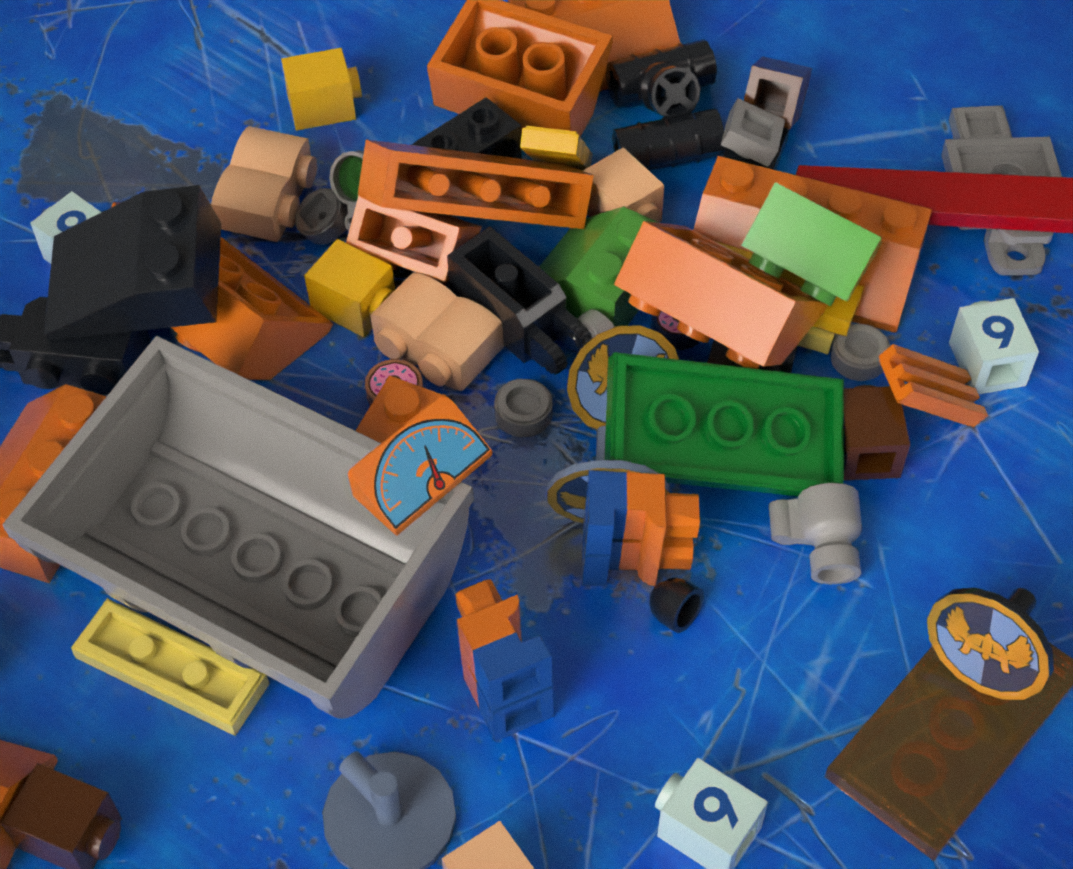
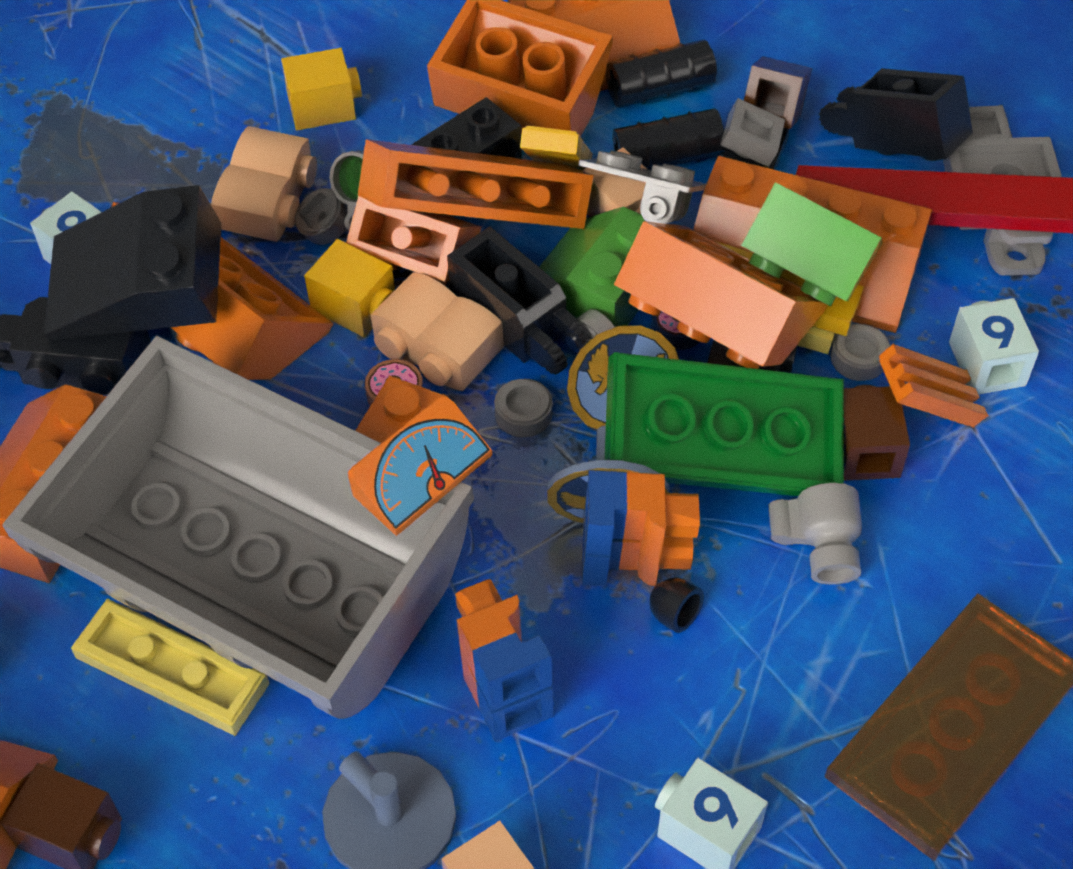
(666, 187): none -> light grey hinge
(679, 94): black wheel -> none
(903, 114): none -> black hinge
(991, 642): shield -> none

